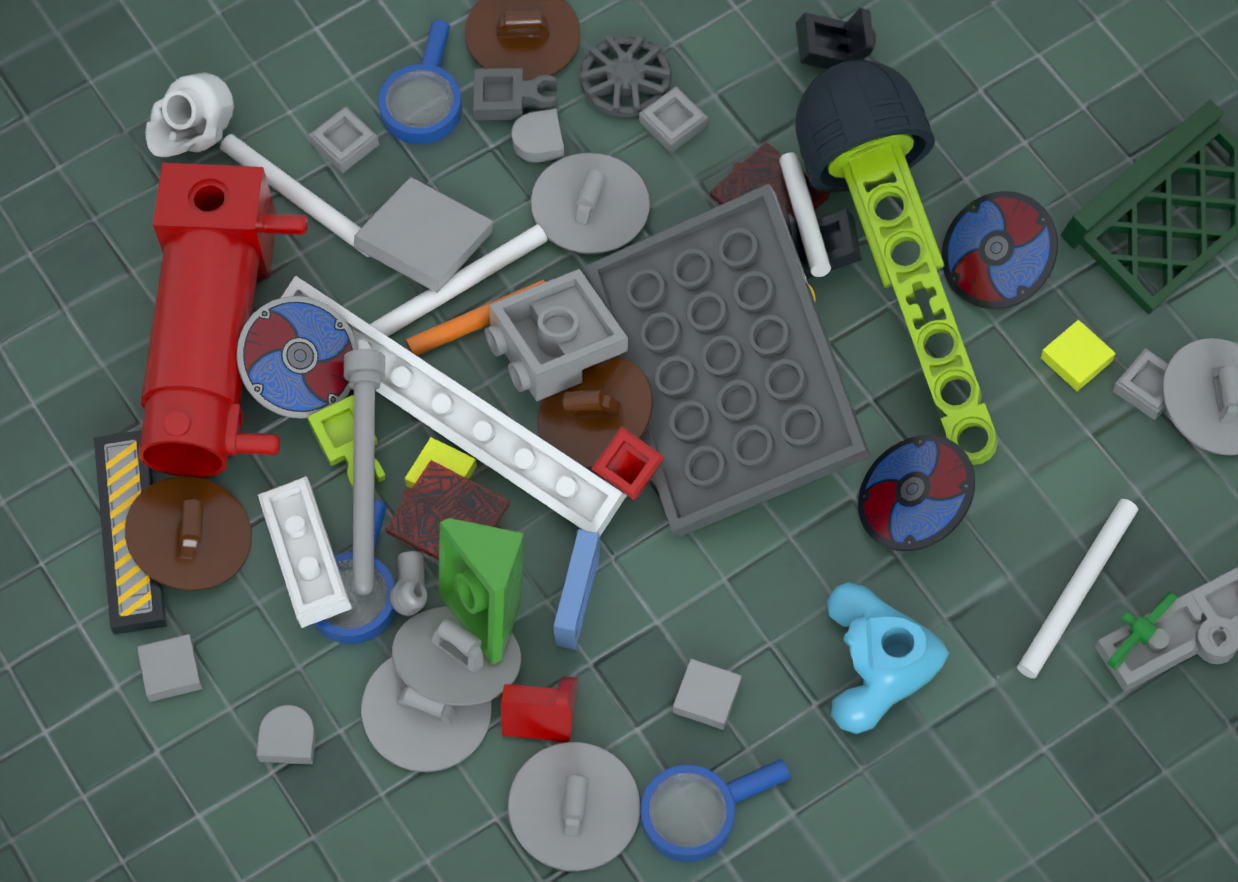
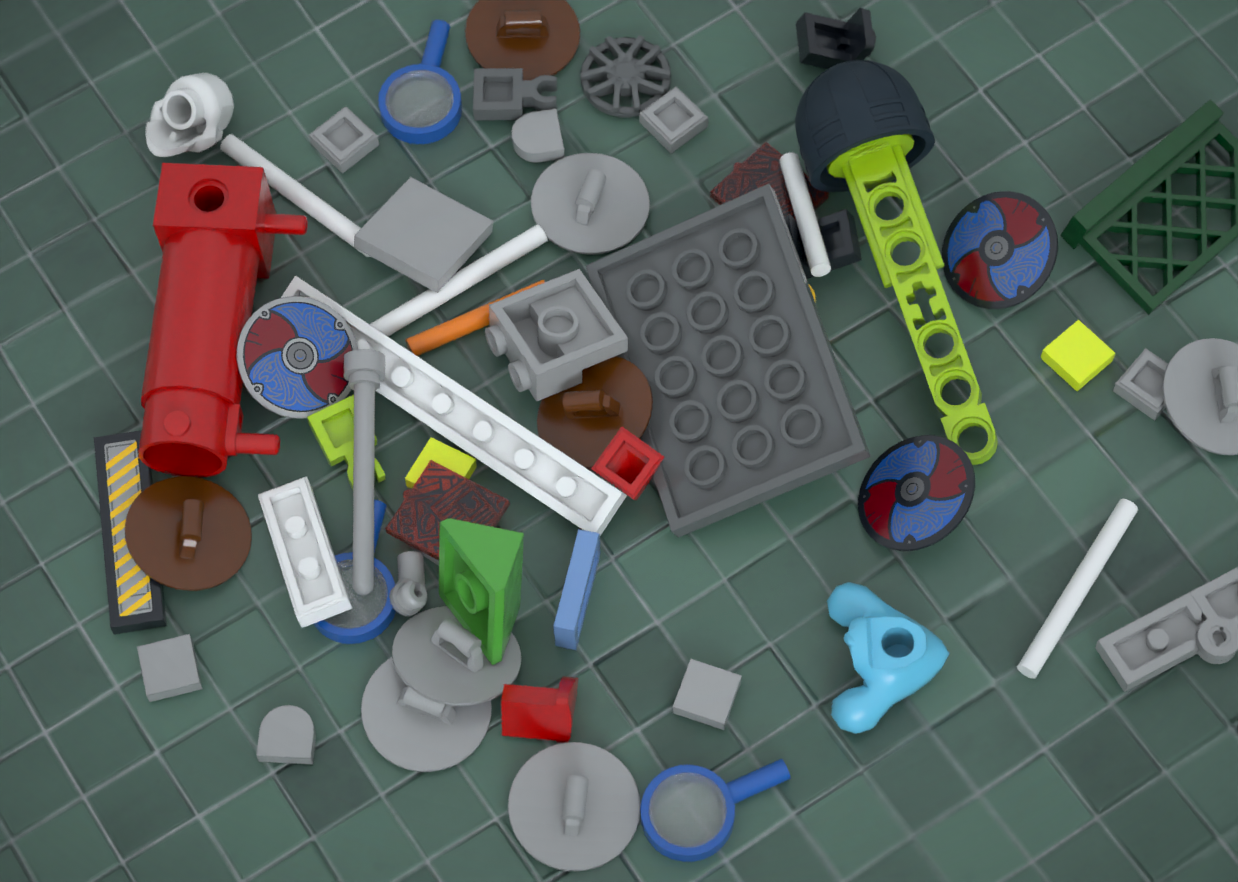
(1141, 629): green piece -> none

